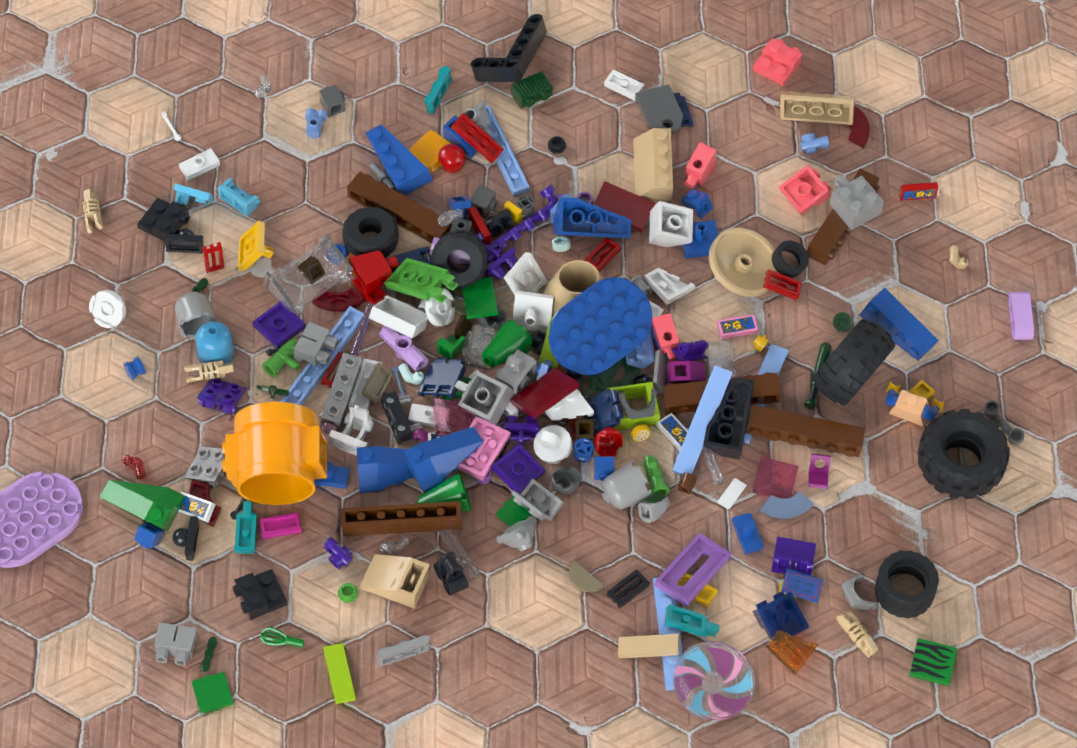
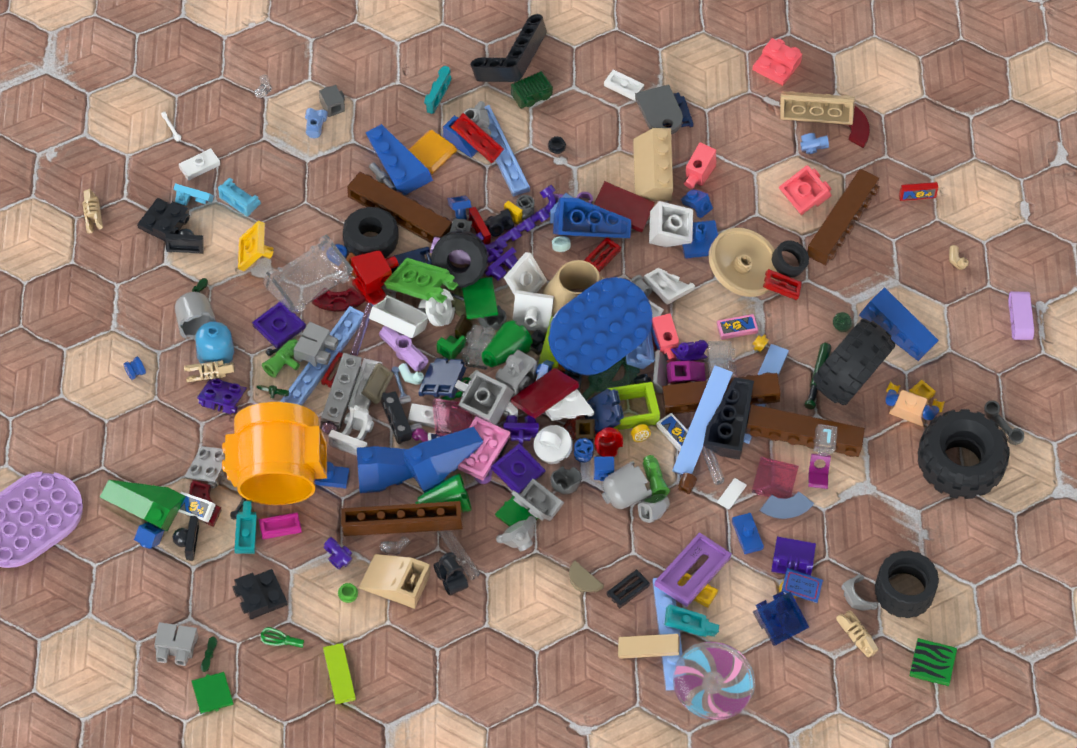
(107, 308): white tile -> none
(135, 464): clear red arm -> none
(212, 250): red tile -> none
(311, 269): dark brown slope -> none
(403, 650): light grey hinge -> none
(448, 216): clear arm -> none
(451, 158): red hair -> none
(484, 200): dark grey brick -> none
(648, 411): dark grey helmet -> none
(790, 650): clear orange wing -> none
(825, 439): none -> clear brick
(855, 201): light grey hinge -> none

